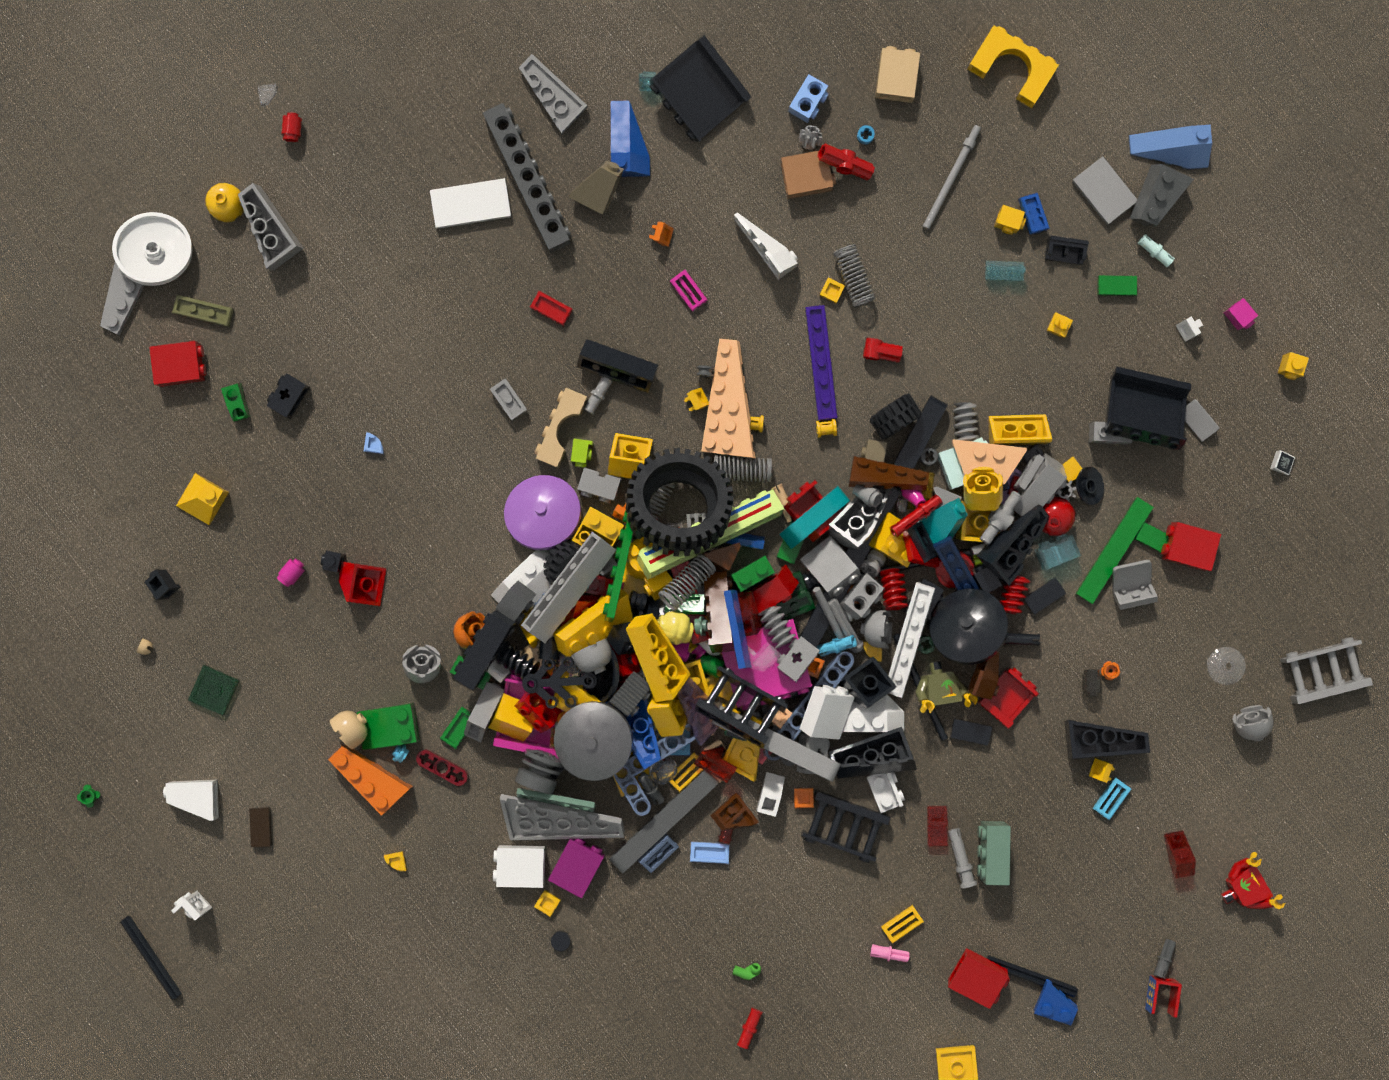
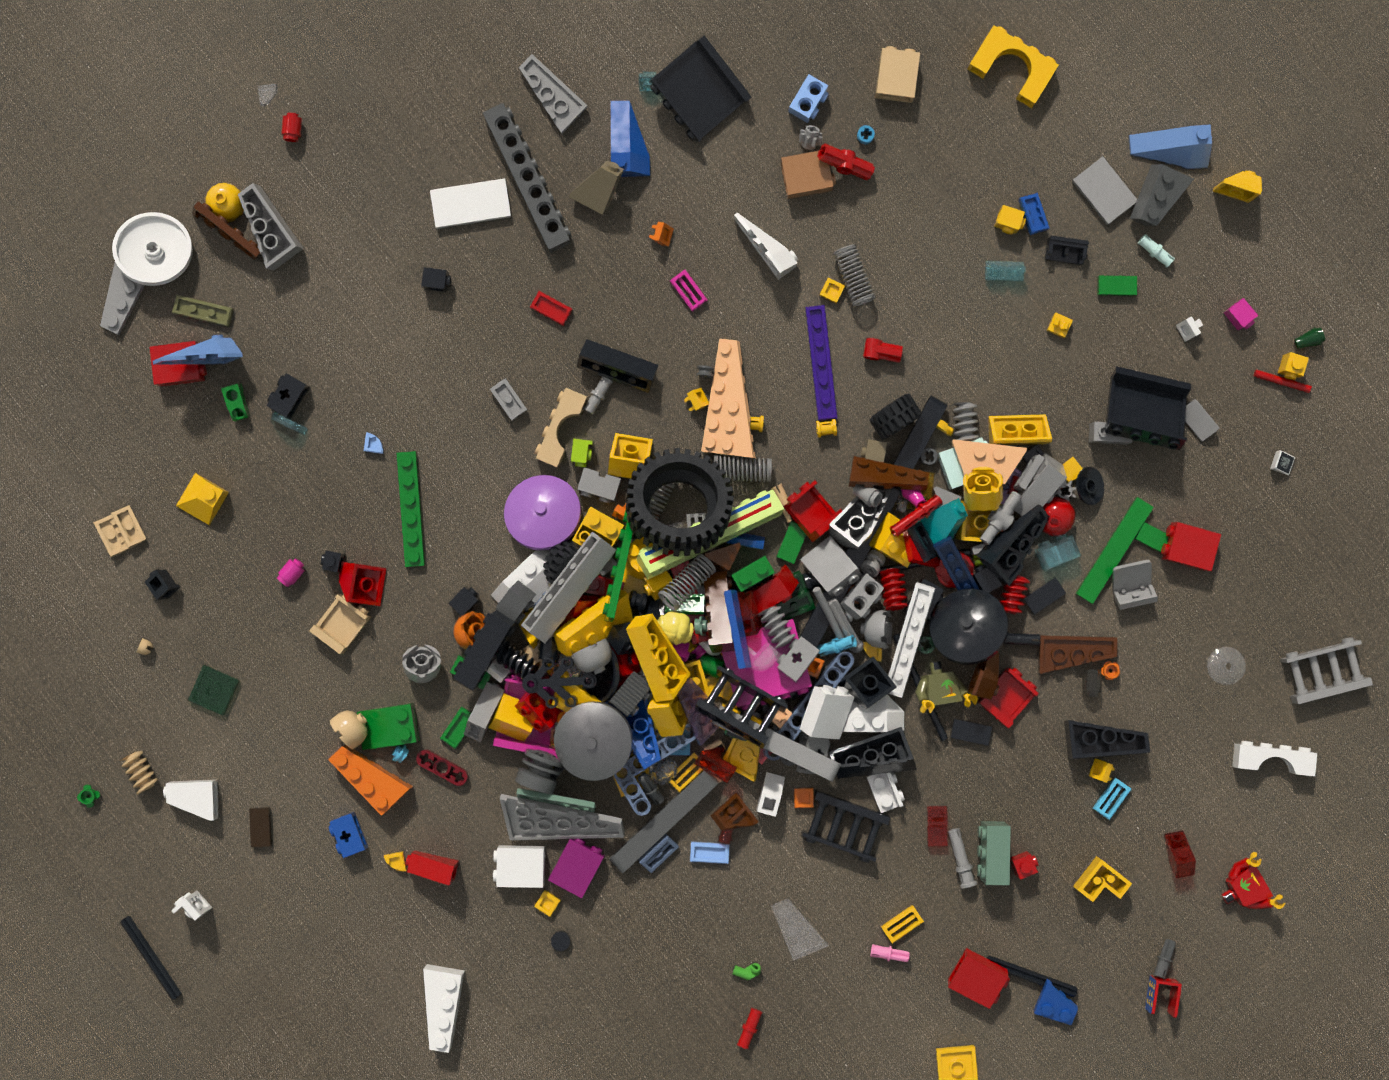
(120, 531): none -> tan slope
(139, 771): none -> tan piece
(211, 220): none -> reddish brown wing
(212, 351): none -> medium blue wedge
(289, 423): none -> clear light blue tile
(341, 624): none -> tan panel
(348, 824): none -> blue brick
(410, 509): none -> green plate
(432, 867): none -> red slope
(435, 279): none -> black brick
(442, 1002): none -> white wedge
(465, 600): none -> black brick
(796, 930): none -> clear wing
(814, 517): teal beam -> none
(943, 426): none -> yellow tile
(968, 144): light grey bar -> none
(1024, 865): none -> red brick
(1070, 651): none -> reddish brown wing
(1101, 876): none -> yellow brick
(1241, 186): none -> yellow slope
(1254, 722): light grey cylinder -> none
(1282, 381): none -> red bar
(1298, 761): none -> white arch
(1311, 338): none -> dark green cone

